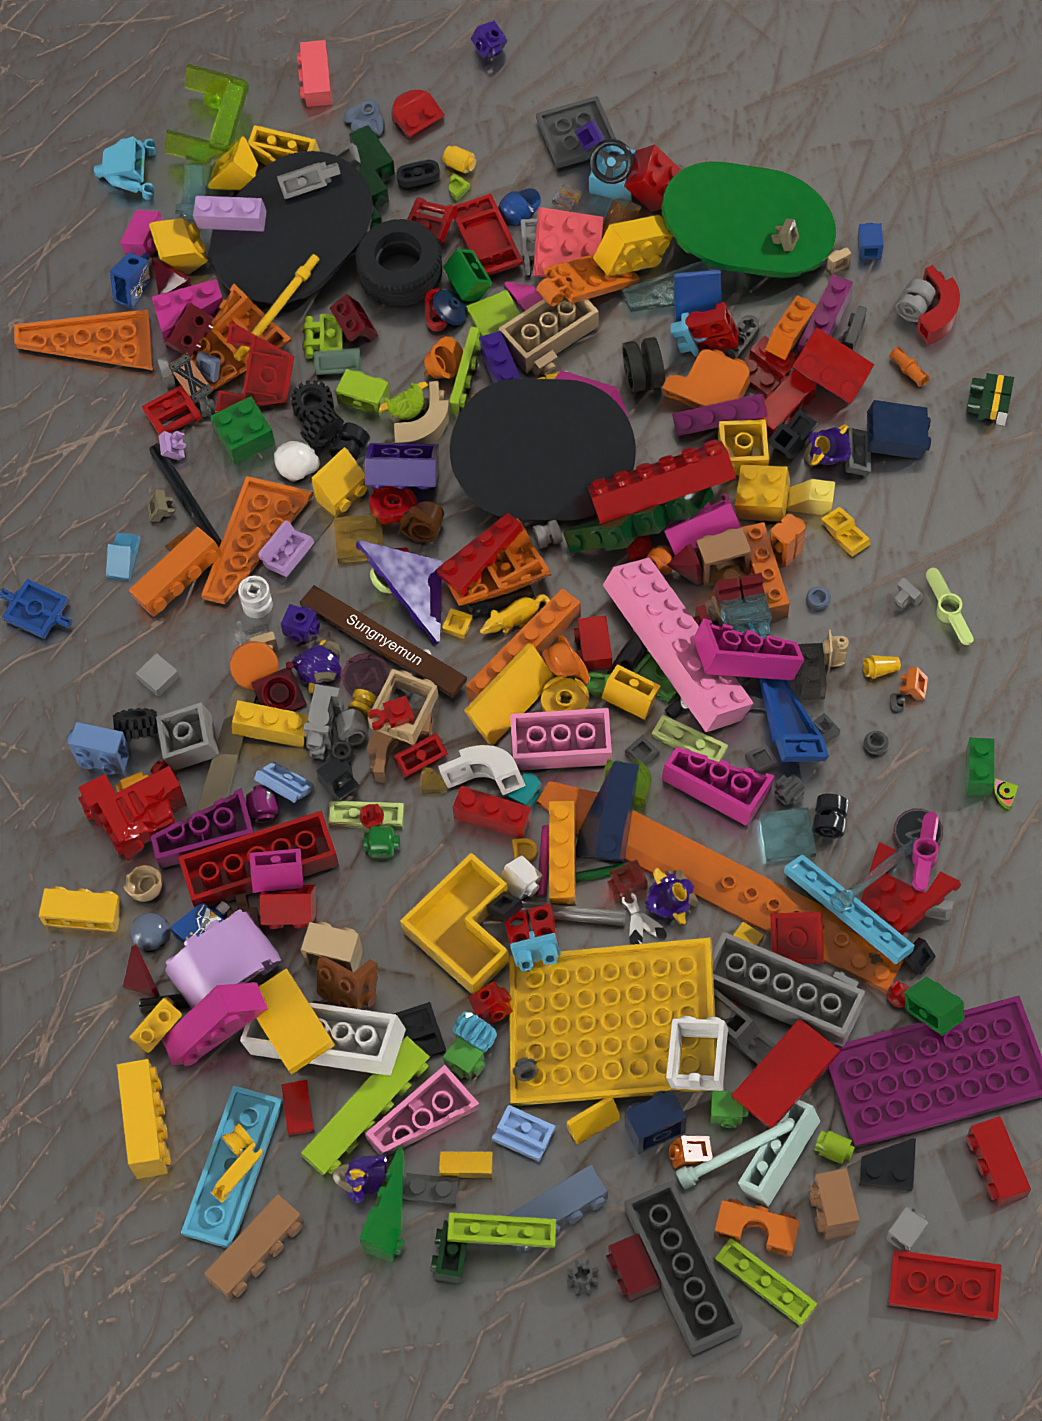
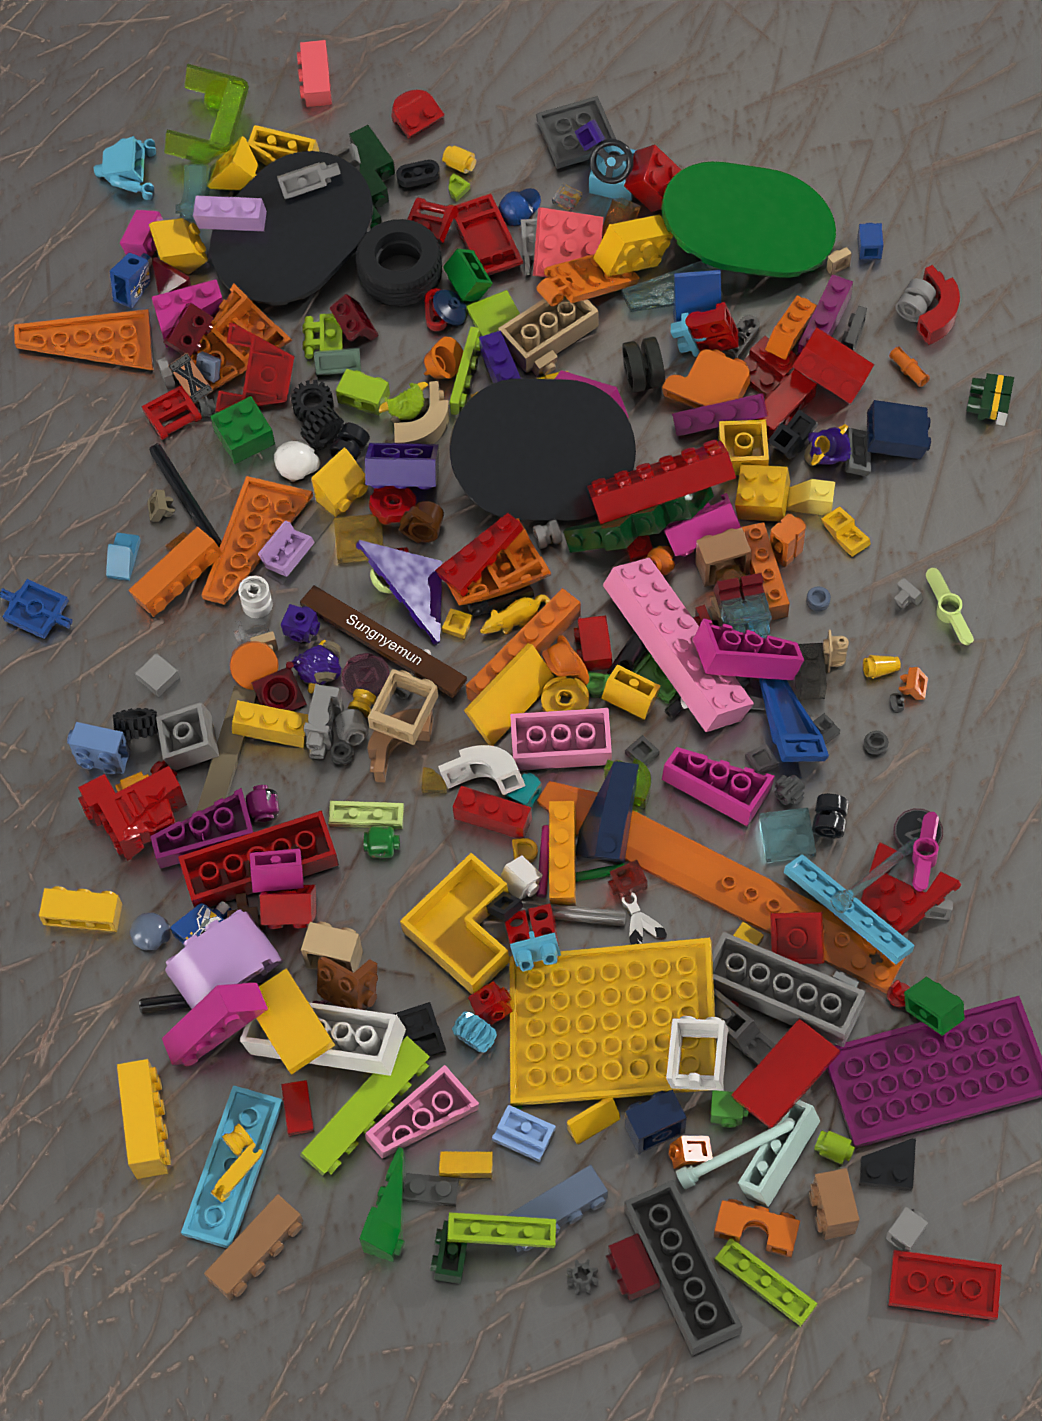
(138, 976): dark red slope -> none
(144, 883): tan hair -> none
(156, 1025): yellow bracket -> none
(172, 445): lavender tile -> none
(284, 781): light blue plate -> none
(301, 275): yellow bar -> none
(337, 778): black brick -> none
(359, 117): sand blue plate -> none
(362, 1176): dark purple hair -> none
(371, 815): red plate -> none
(395, 712): red plate -> none
(420, 755): red brick -> none
(464, 1059): bright green brick -> none
(489, 40): dark purple brick -> none
(523, 294): dark pink tile -> none
(525, 1069): dark grey plate -> none
(671, 895): dark purple hair -> none
(682, 736): yellowish green tile -> none
(687, 565): dark red slope -> none
(786, 235): dark tan tile -> none
(921, 956): black plate -> none
(980, 766): green brick -> none
(998, 1161): red brick -> none
(1005, 792): lime tile -> none

